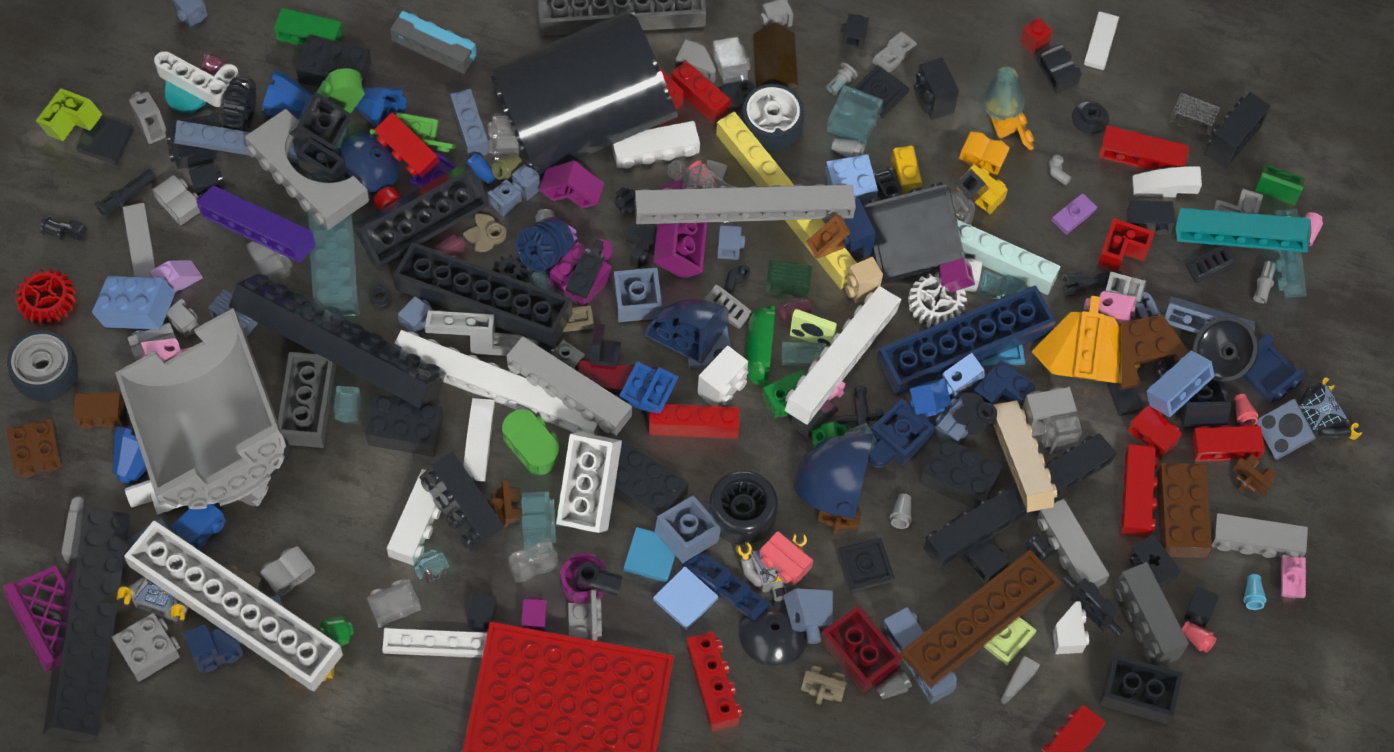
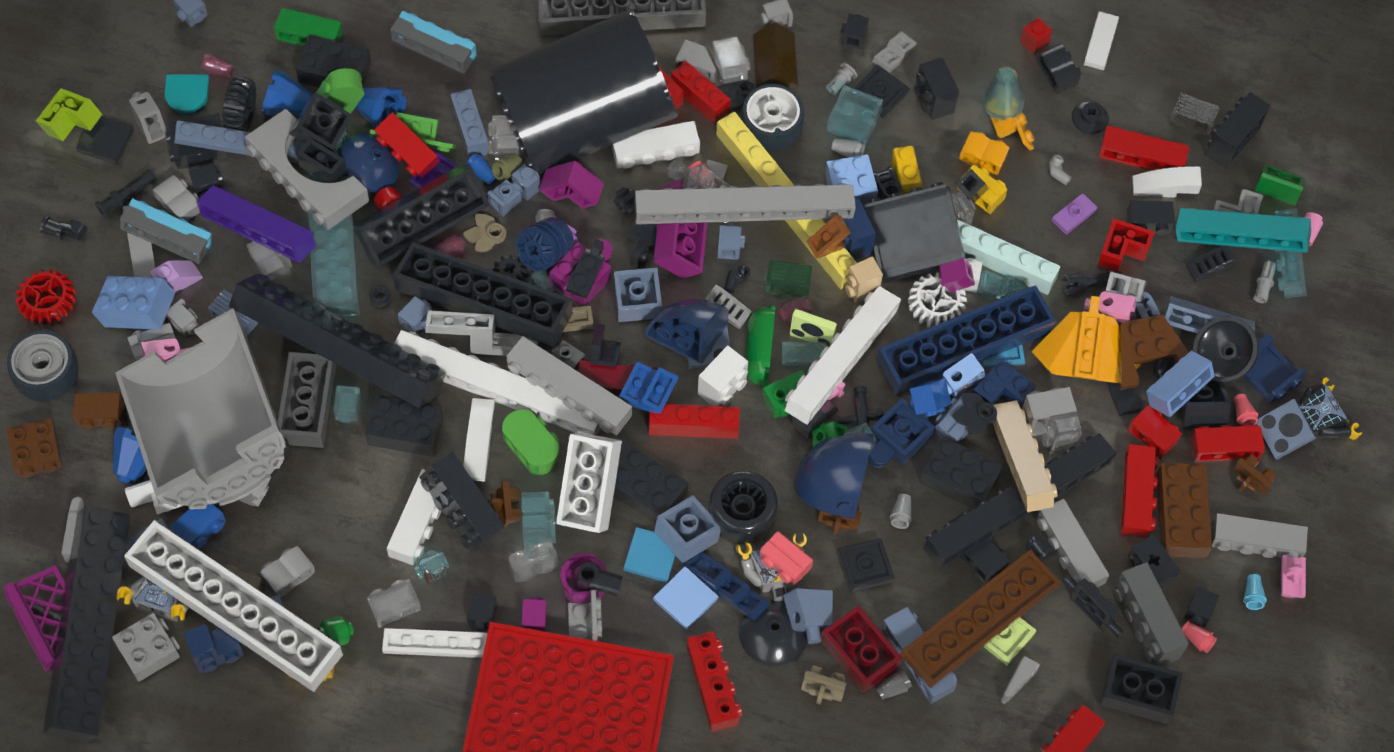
(166, 231): none -> dark grey piece
(171, 69): white beam -> none
(1070, 633): white slope -> none

